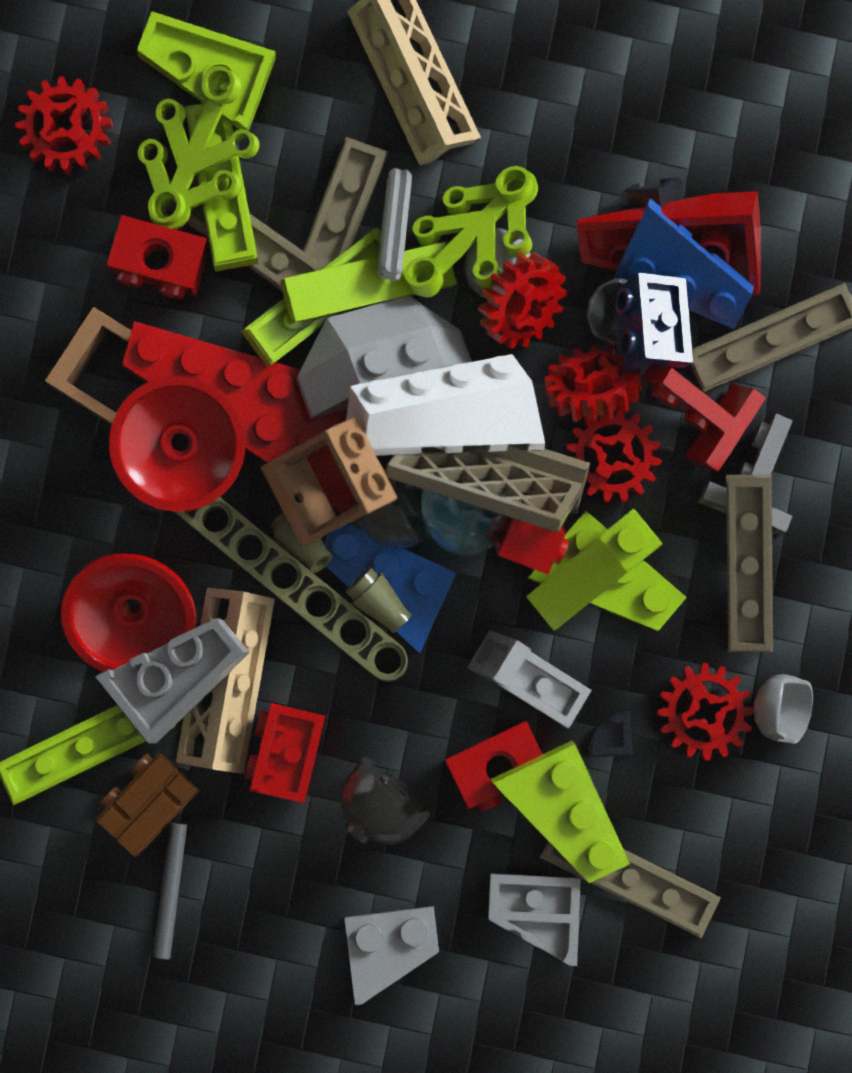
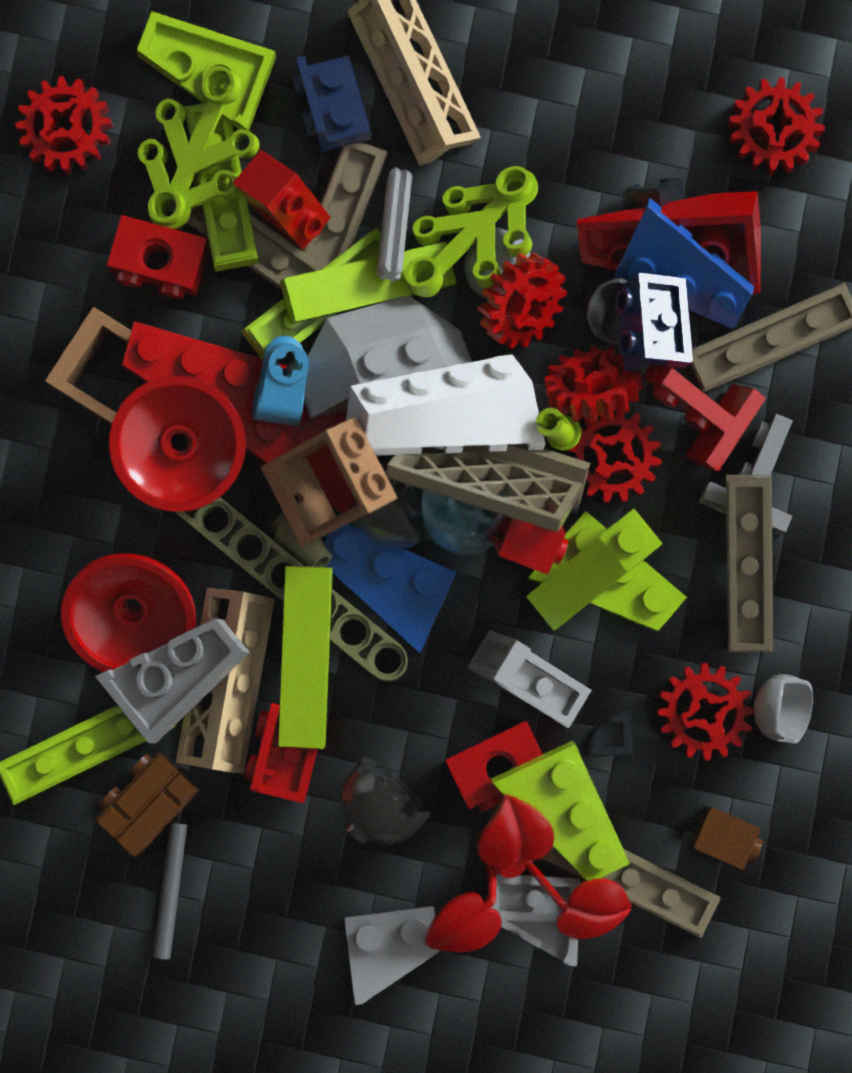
(281, 390): none -> dark azure piece
(282, 199): none -> red brick
(305, 657): none -> lime tile
(333, 102): none -> dark blue bracket
(377, 599): olive cone -> none
(508, 846): none -> red plant
(559, 429): none -> lime pin
(727, 838): none -> reddish brown brick
(793, 125): none -> red gear

